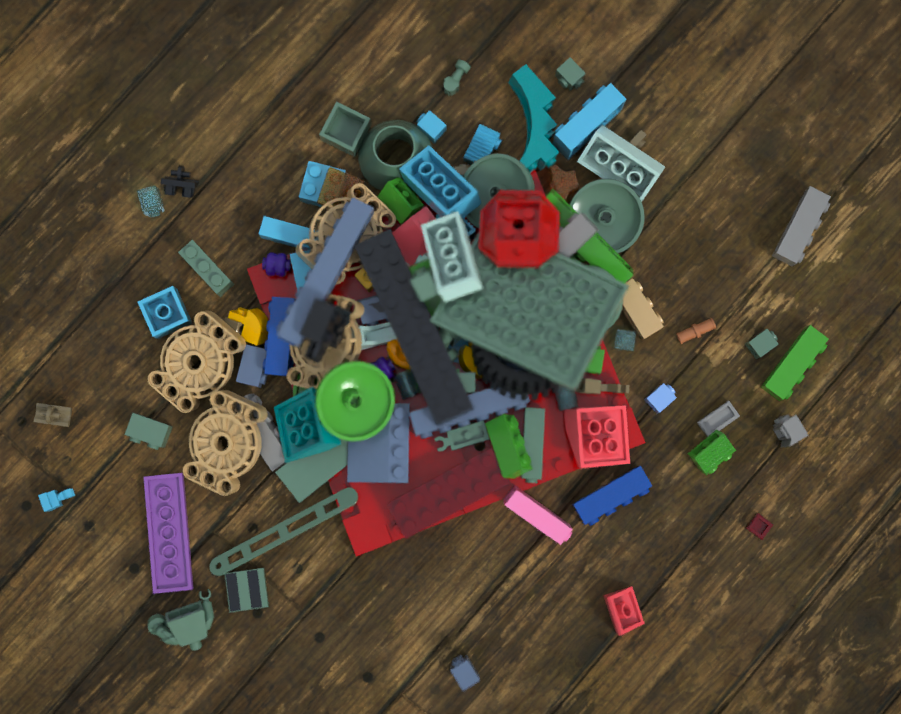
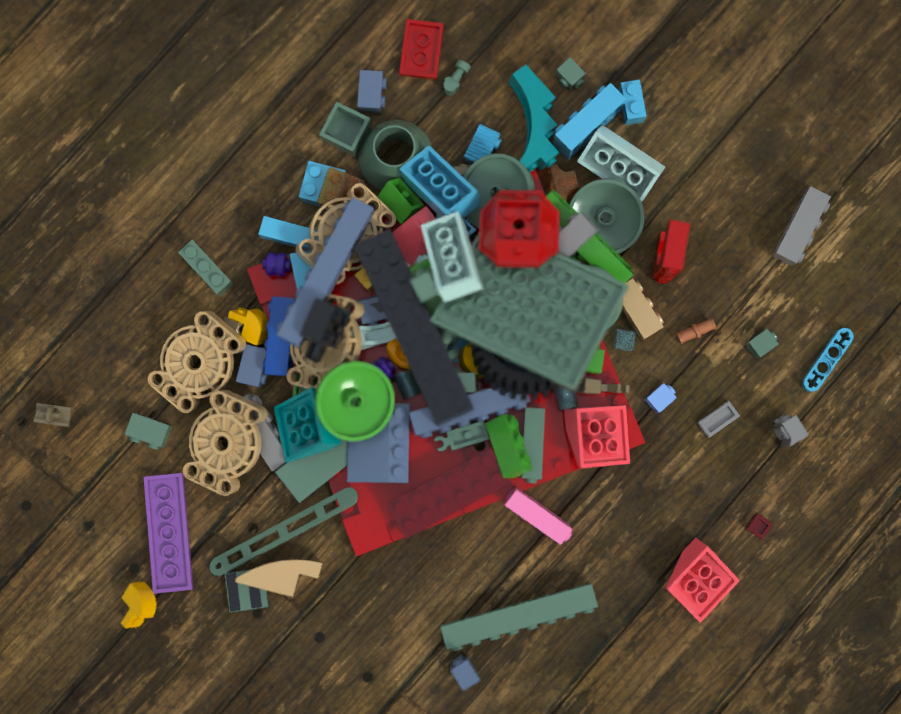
(53, 499): medium azure piece -> none
(141, 604): none -> yellow brick
(151, 201): clear light blue brick -> none
(164, 312): medium azure brick -> none
(171, 183): black hips -> none
(186, 624): sand green torso -> none
(280, 575): none -> tan slope
(370, 91): none -> sand blue brick
(421, 49): none -> red plate
(431, 126): medium azure brick -> none
(518, 616): none -> sand green brick
(612, 495): blue brick -> none
(624, 610): coral slope -> none
(634, 107): none -> medium azure brick
(638, 140): dark tan plate -> none
(670, 252): none -> red arch
(700, 580): none -> coral slope
(712, 452): bright green brick -> none
(794, 363): bright green brick -> none
(829, 361): none -> medium azure beam

